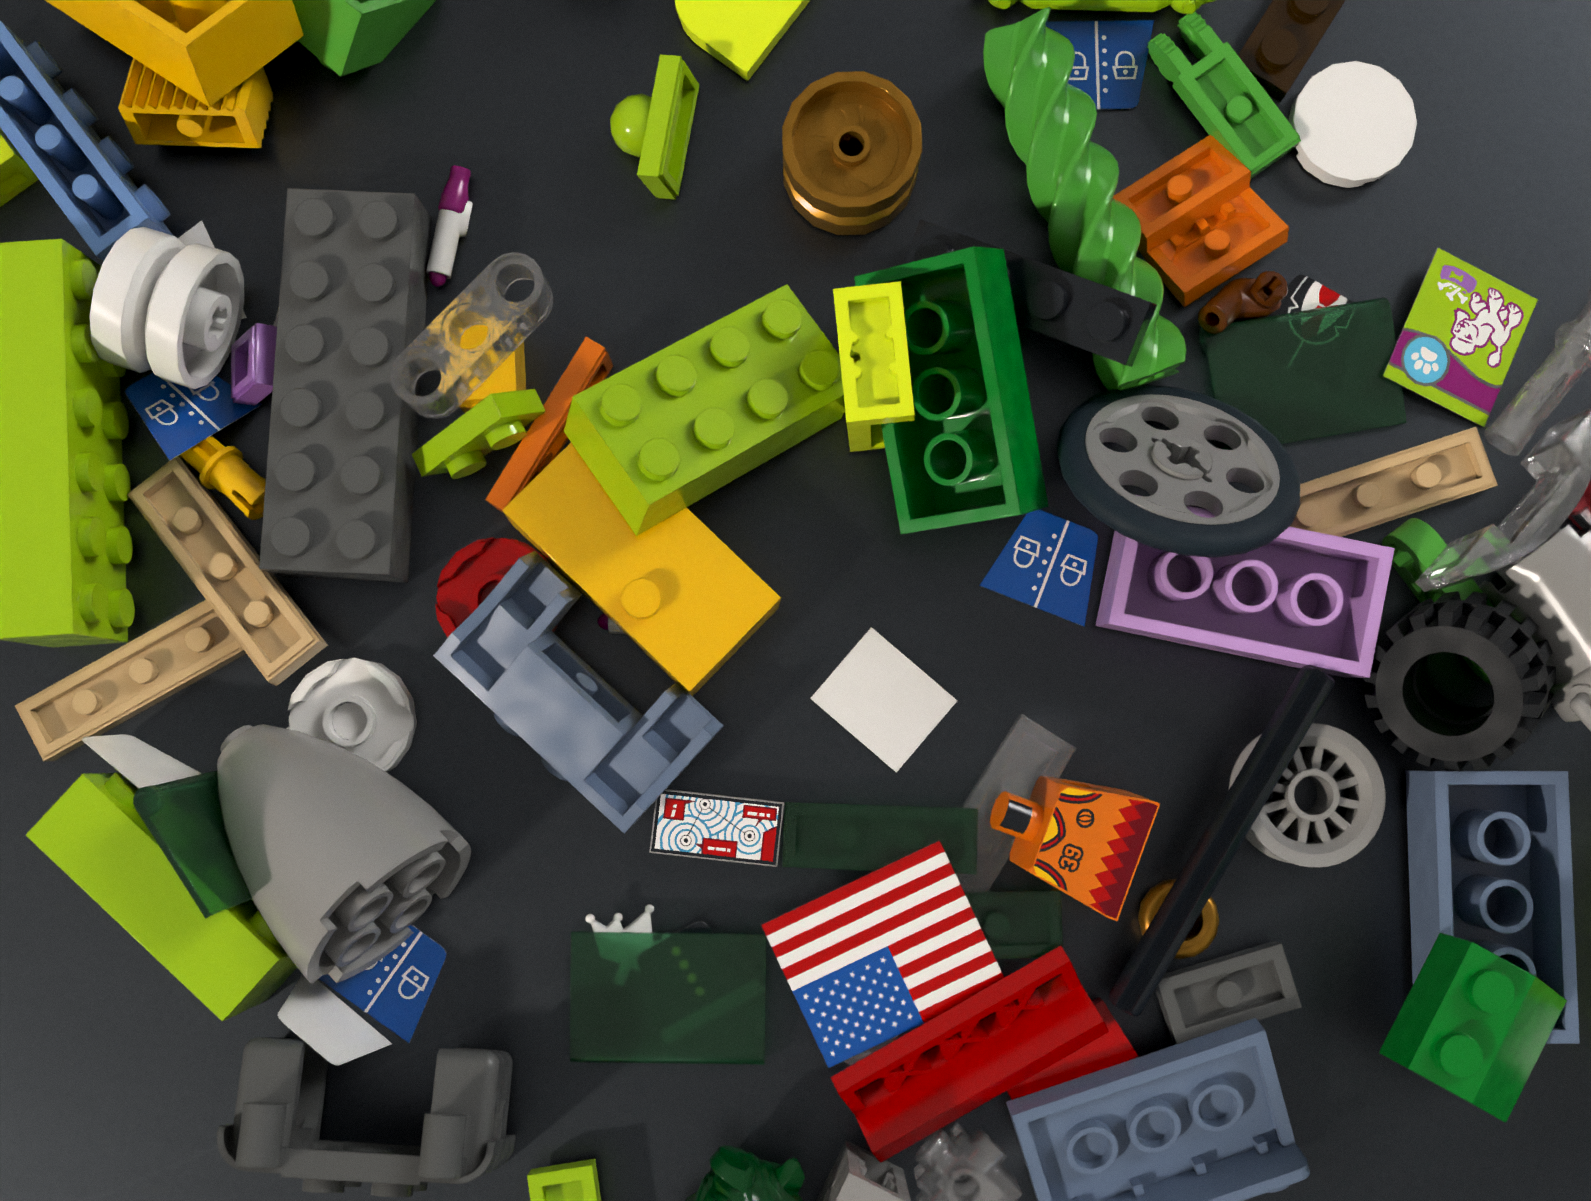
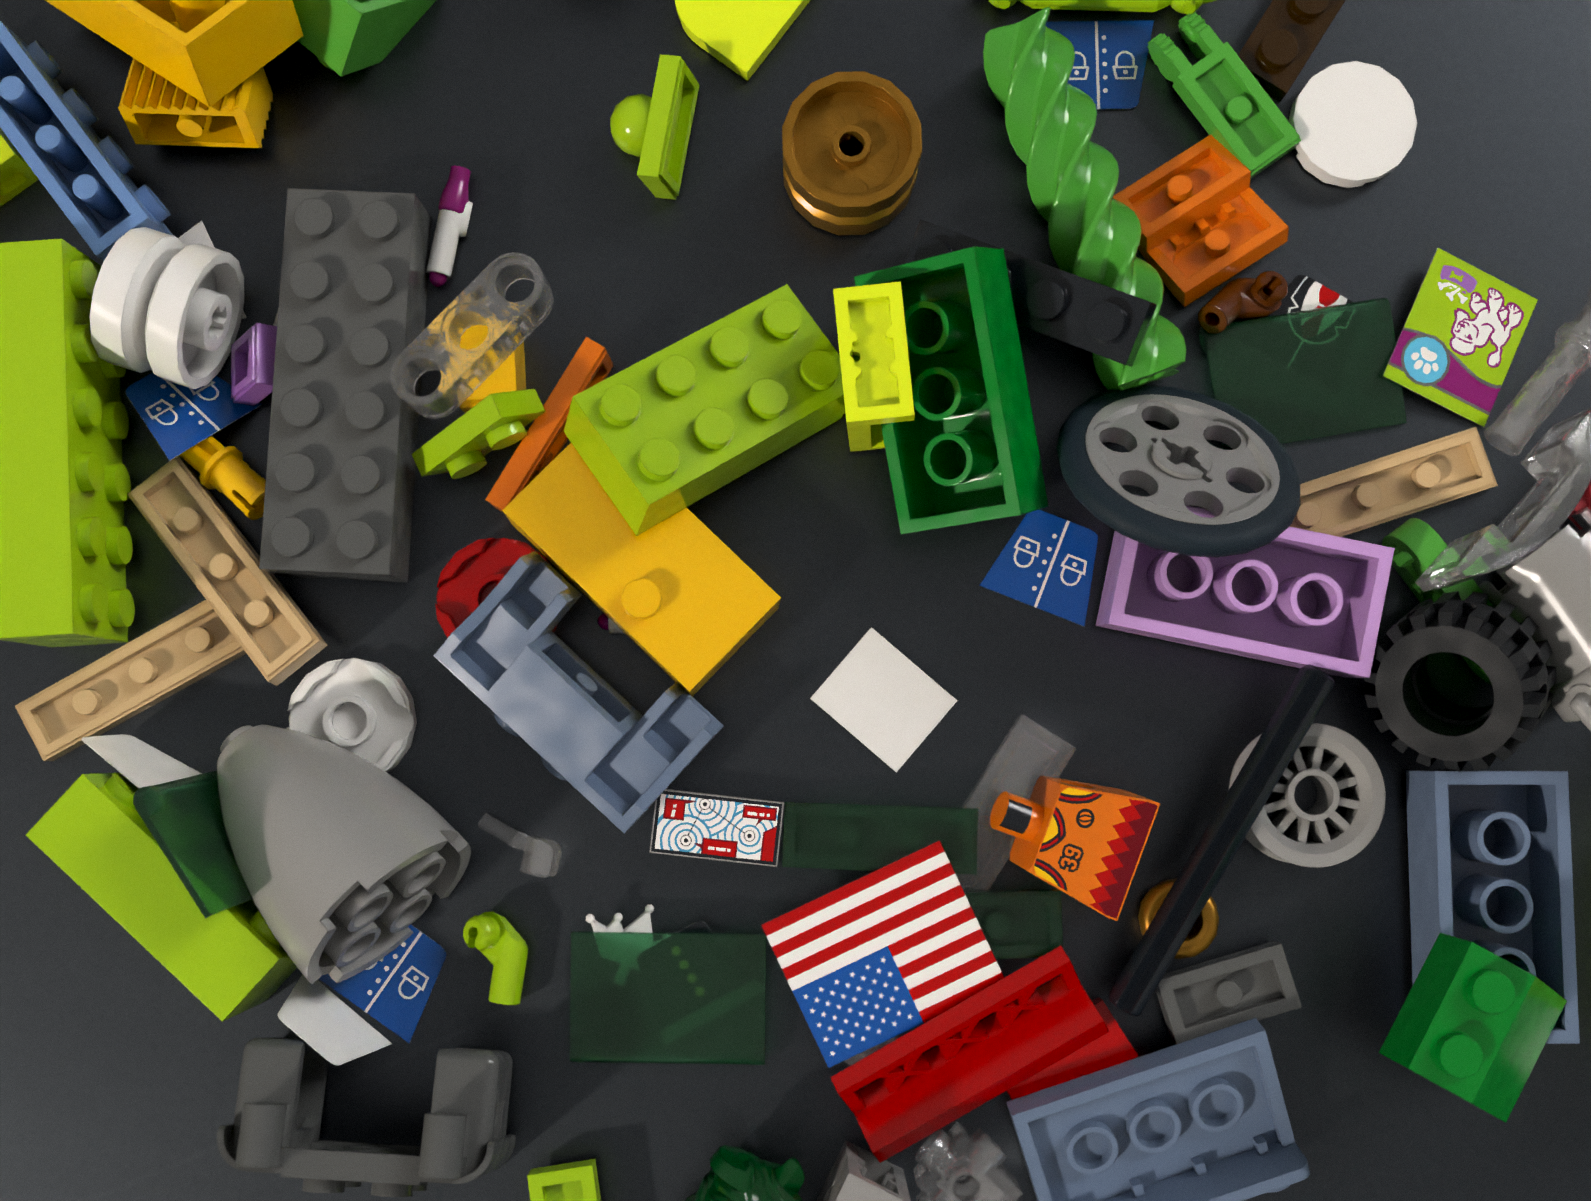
(504, 949): none -> lime arm
(540, 854): none -> clear hand

